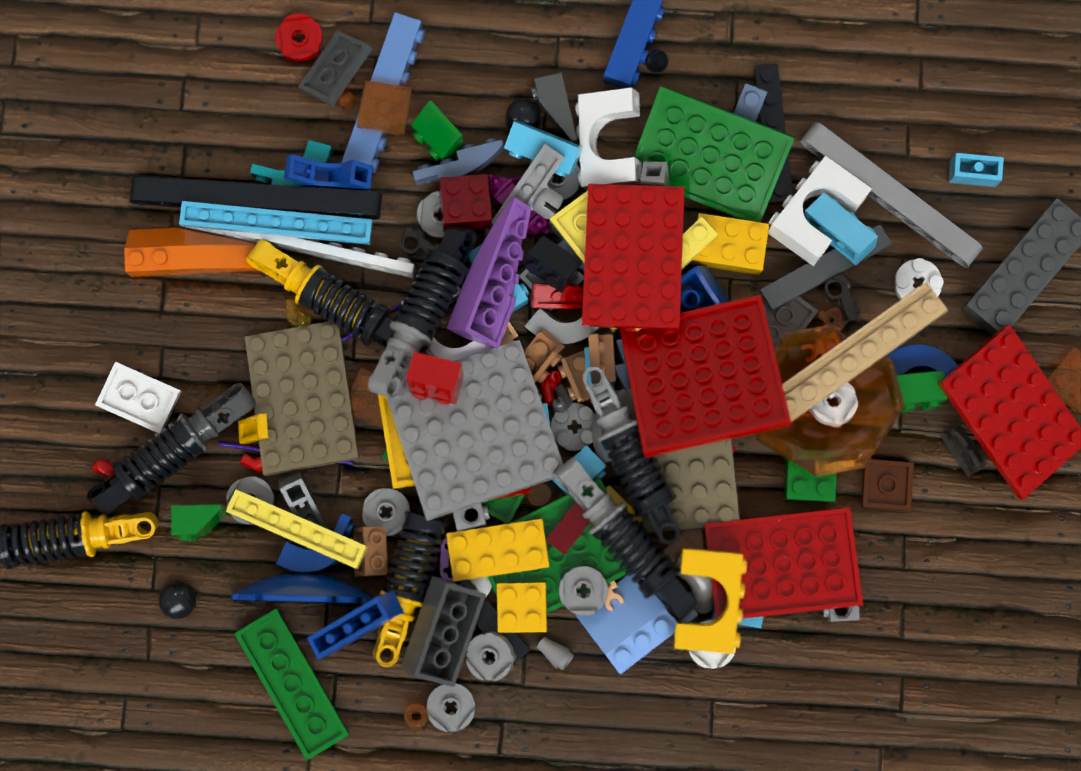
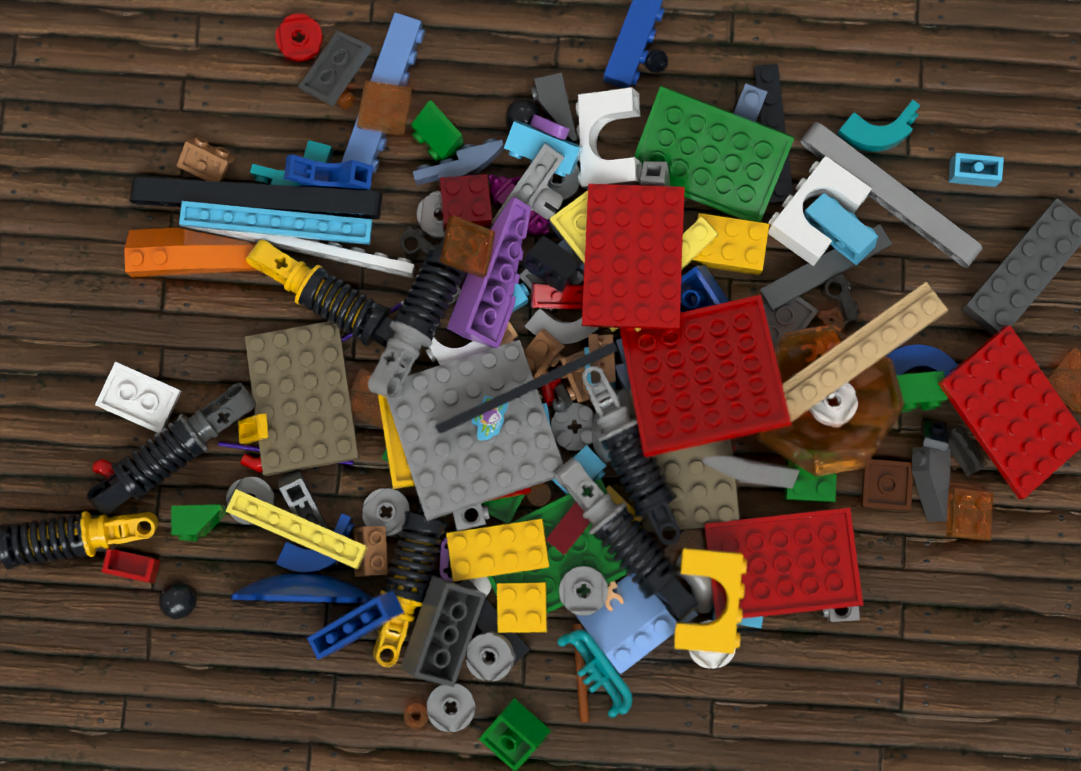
(131, 565): none -> red panel
(205, 160): none -> medium nougat bracket
(292, 684): green plate -> none
(294, 316): clear yellow arm -> none
(434, 378): red brick -> none
(467, 246): none -> clear orange plate
(490, 422): none -> sticker
(515, 735): none -> green slope
(526, 388): none -> black tile
(549, 127): none -> medium lavender beam
(556, 653): light grey cone -> none
(581, 687): none -> dark orange bar
(599, 671): none -> teal piece
(754, 471): none -> light grey slope
(875, 138): none -> teal arch
(920, 269): white plate -> none
(932, 480): none -> dark grey slope
(934, 434): none -> black plate
(969, 514): none -> clear orange plate

